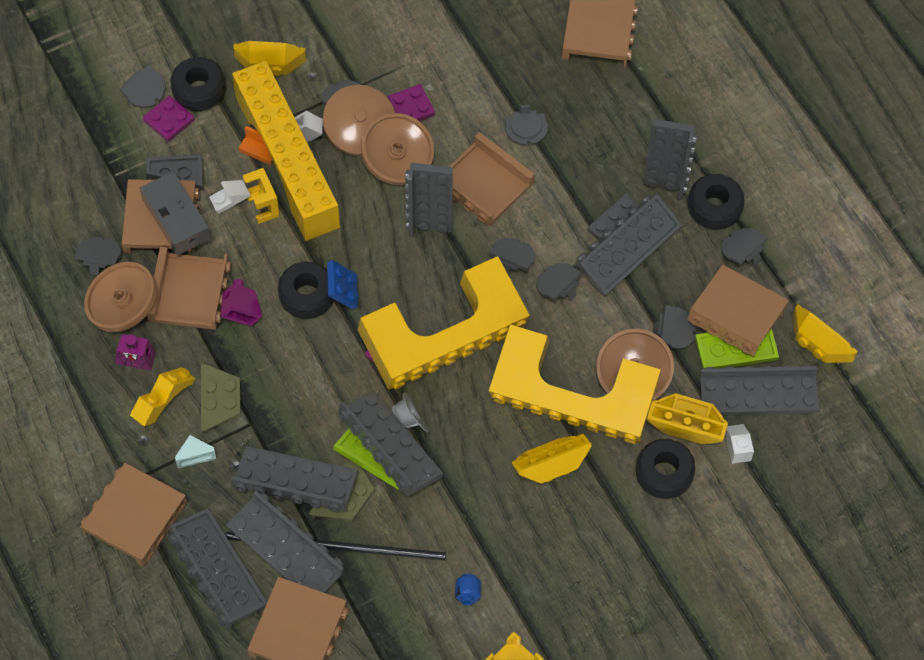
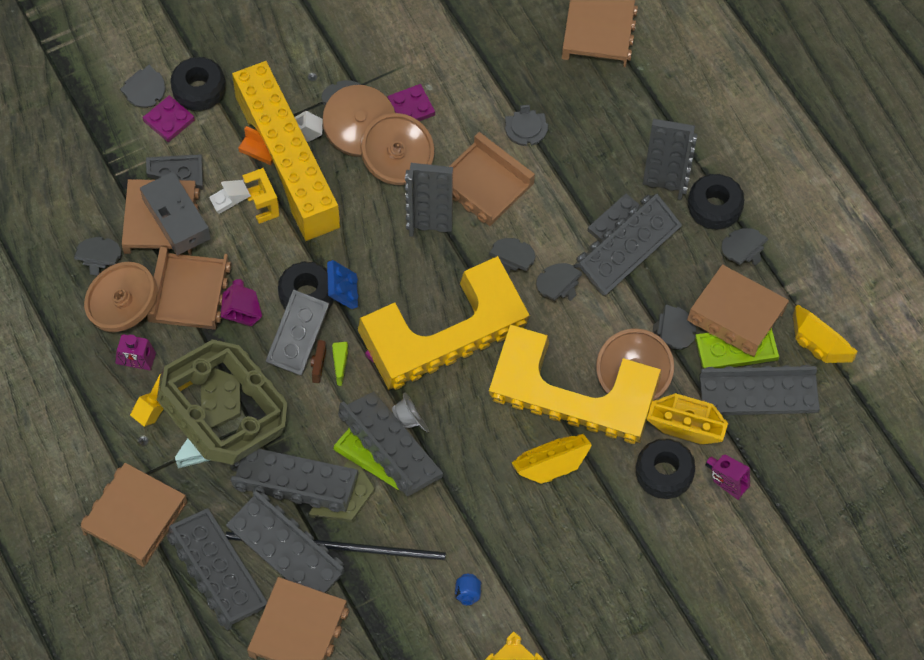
(246, 372): none -> olive panel
(280, 56): yellow wedge -> none
(297, 332): none -> dark grey plate
(317, 361): none -> reddish brown plate
(340, 353): none -> lime slope
(730, 475): none -> magenta torso
(739, 443): white slope -> none

